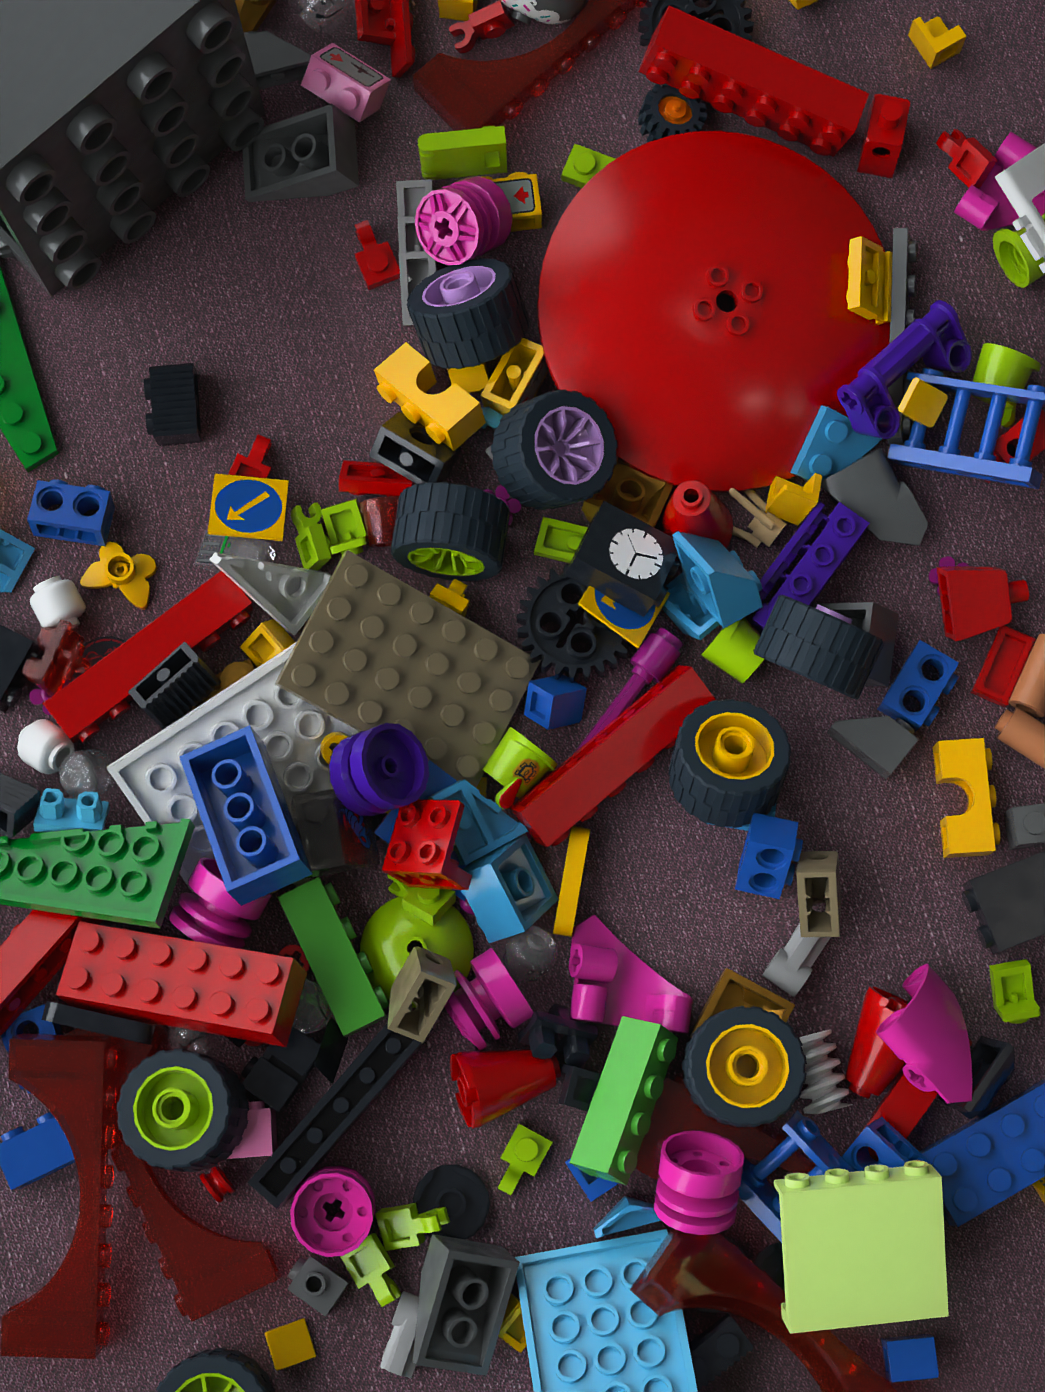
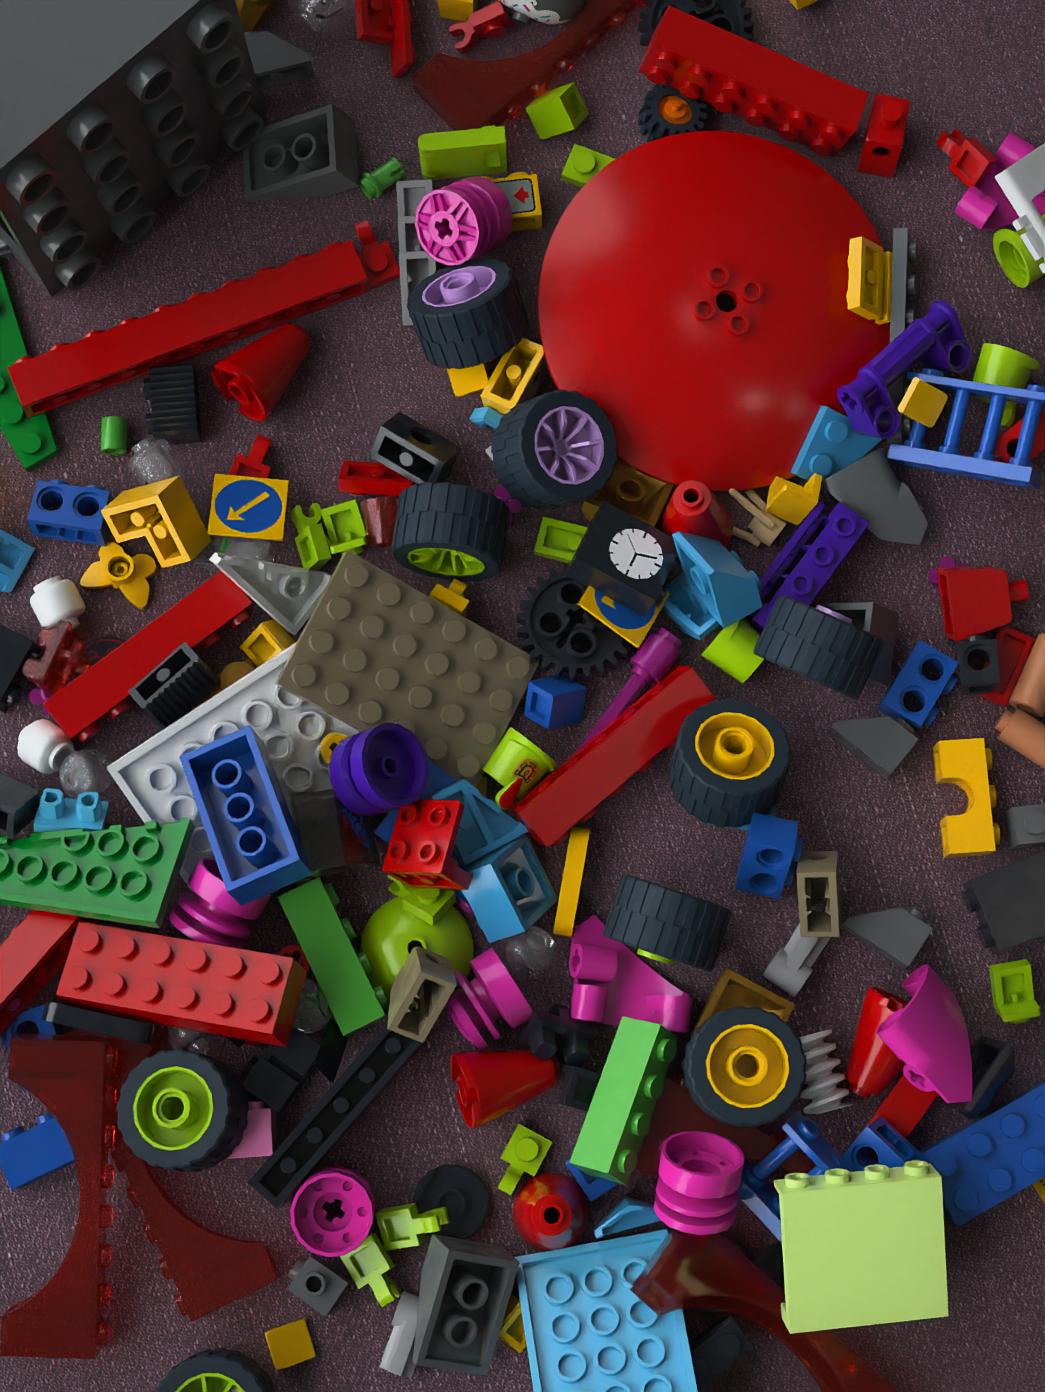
(114, 435): none -> bright green hinge
(154, 461): none -> clear head
(163, 515): none -> yellow brick
(188, 328): none -> red brick
(217, 1183): red bush -> none
(262, 370): none -> red cone
(345, 82): bright pink brick -> none
(381, 178): none -> bright green pin
(446, 416): yellow arch -> none
(545, 1192): none -> red cone
(557, 111): none -> lime panel
(667, 923): none -> black wheel
(891, 933): none -> dark grey slope
(910, 1358): blue panel -> none
(935, 40): yellow panel -> none
(984, 680): none -> black brick

